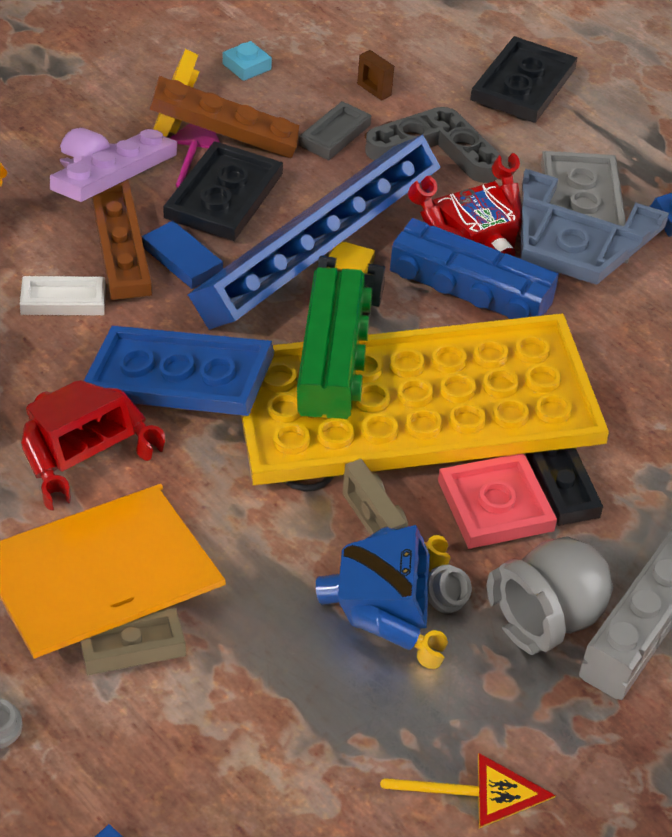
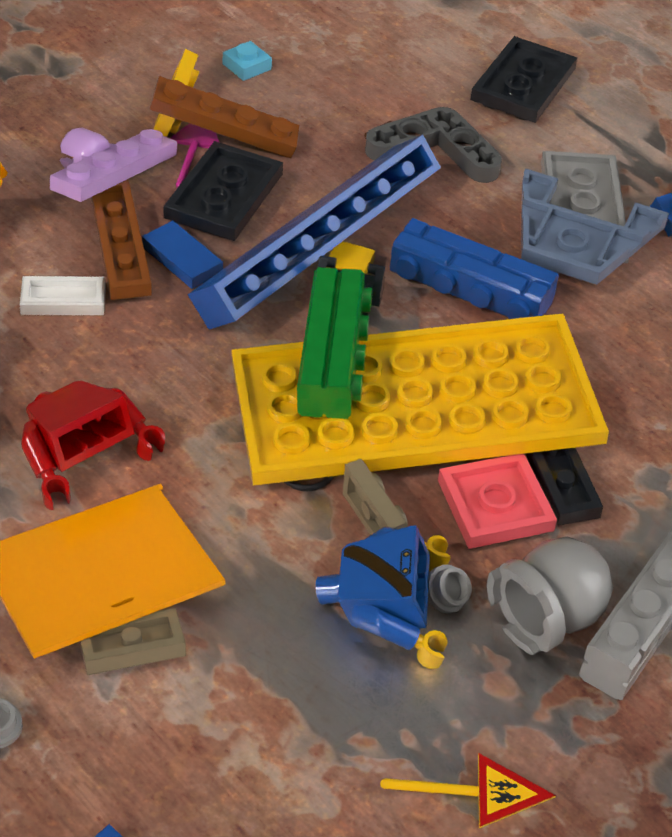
(182, 369): blue plate -> none
(335, 130): dark grey tile -> none
(375, 75): reddish brown plate -> none
(481, 213): red torso -> none

